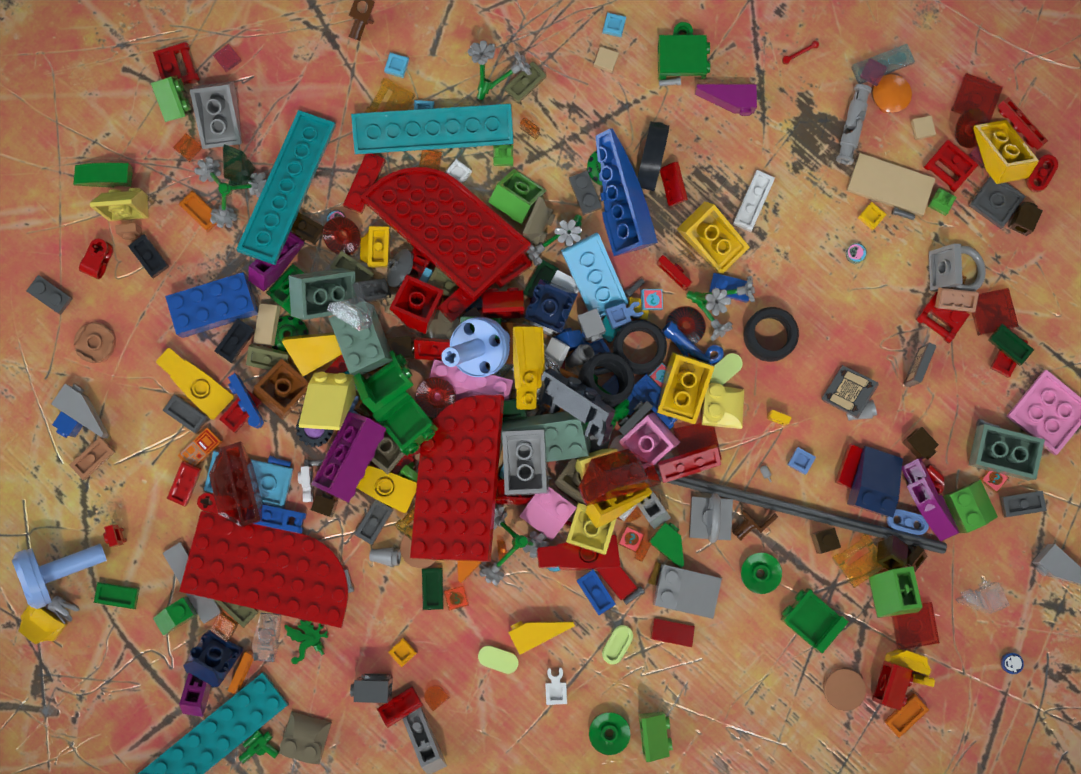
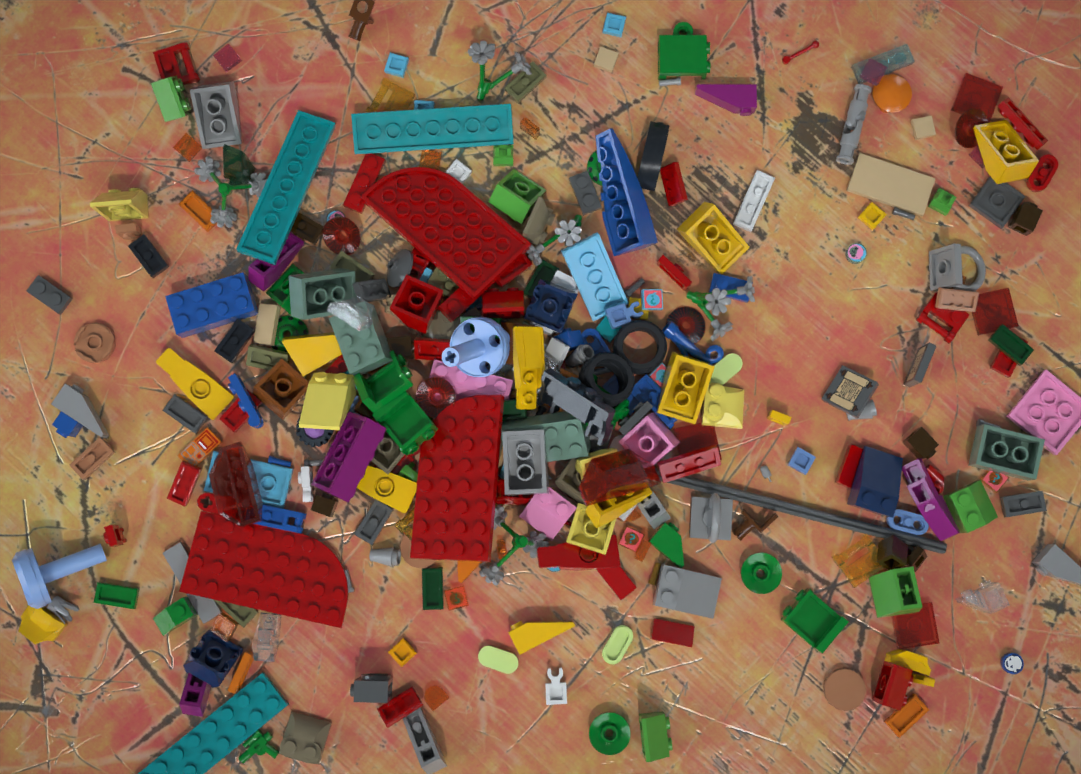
(96, 261): red piece -> none
(103, 175): green slope -> none
(309, 639): green piece -> none
(376, 247): yellow slope -> none
(591, 325): light grey brick -> none
(596, 592): blue plate -> none
(634, 595): dark grey piece -> none
(785, 319): black tyre -> none
(825, 540): dark brown brick -> none
(955, 161): red plate -> none

